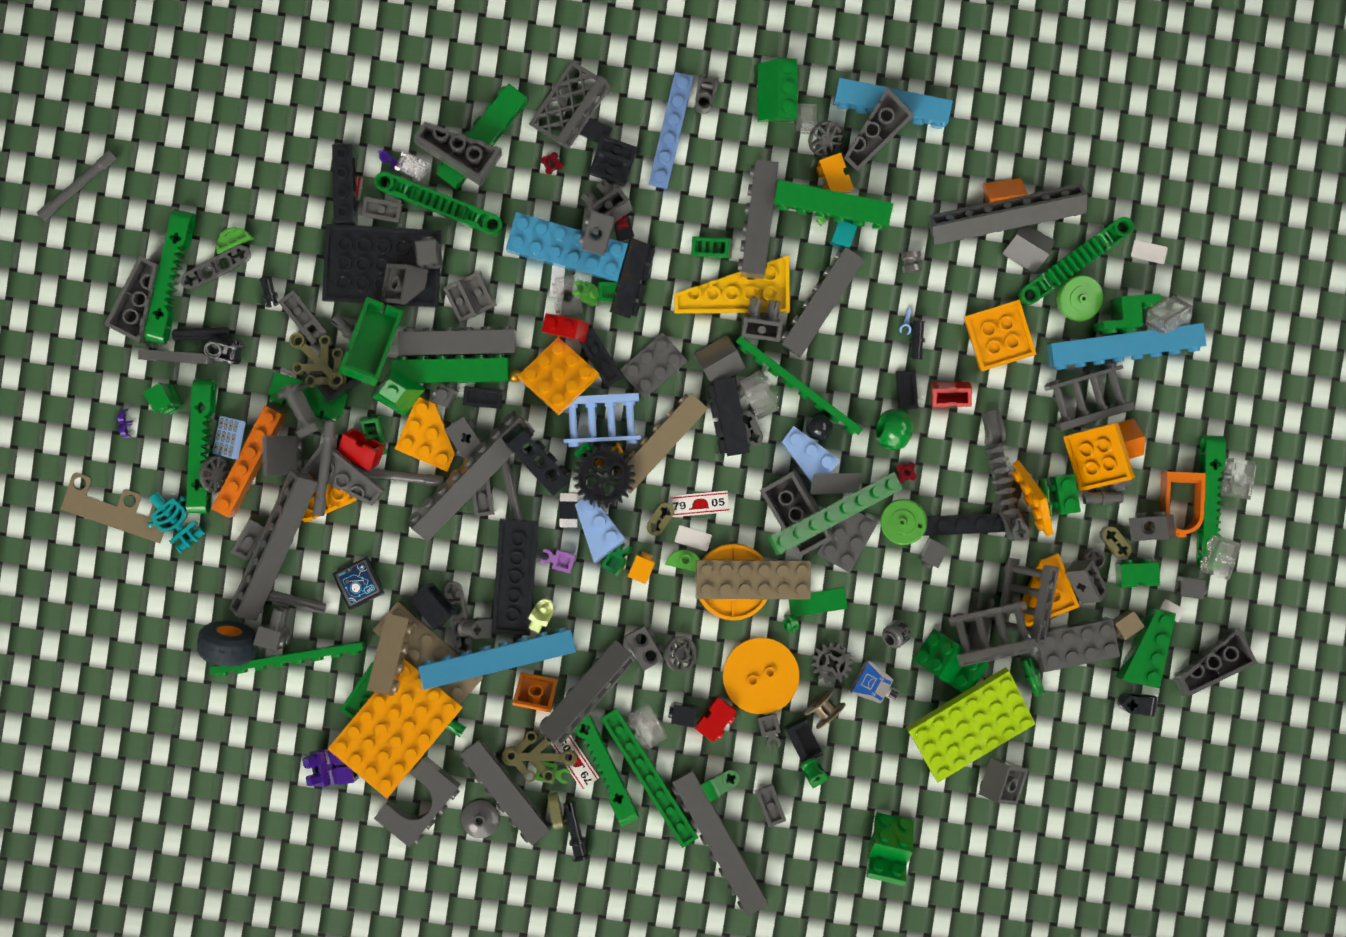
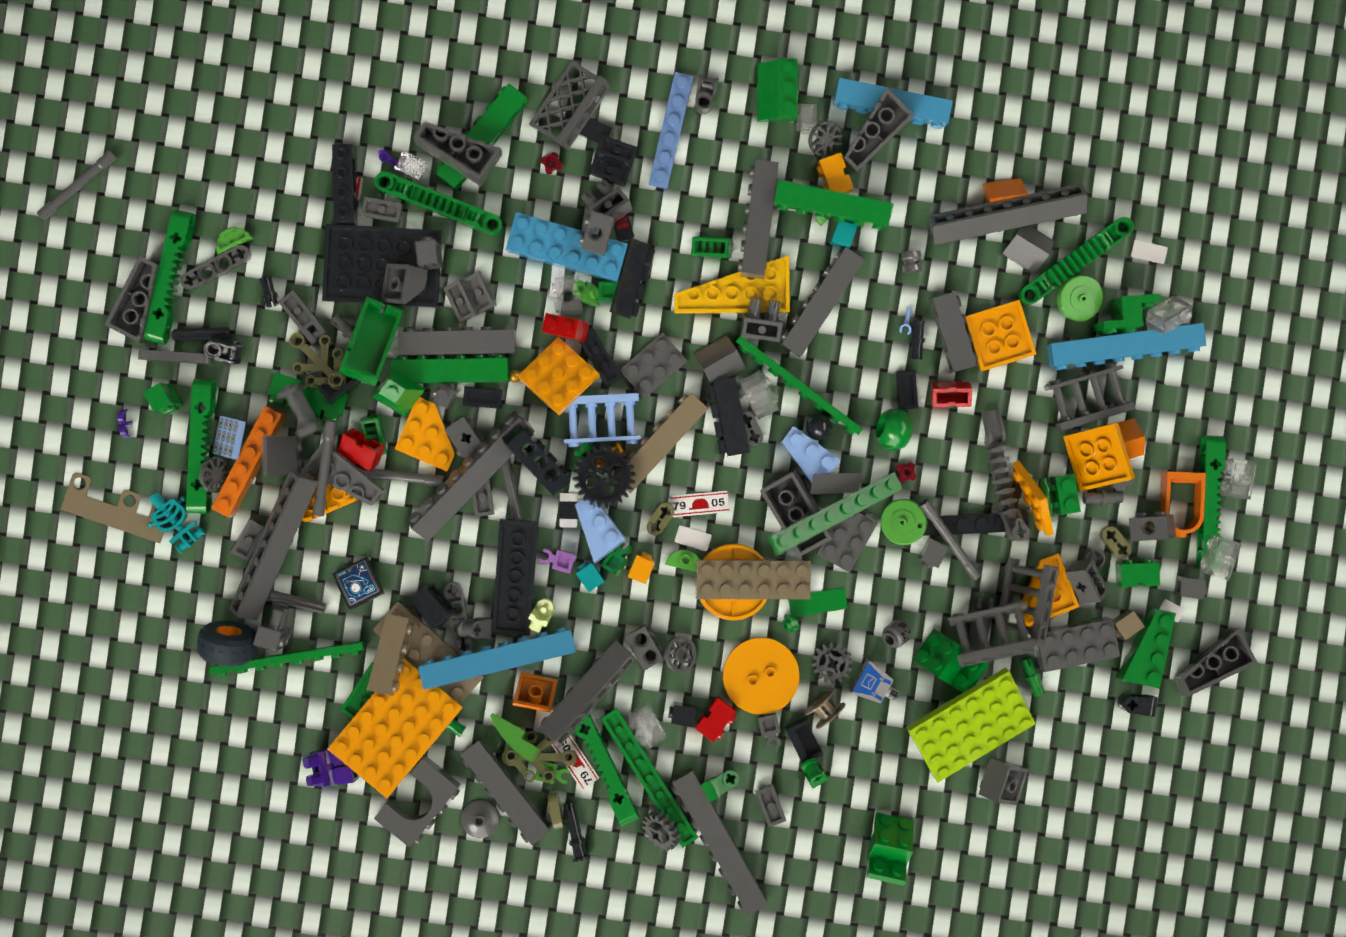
(515, 738): none -> bright green slope
(589, 576): none -> teal brick
(661, 830): none -> dark grey gear
(932, 515): none -> dark grey piece
(953, 332): none -> dark grey brick

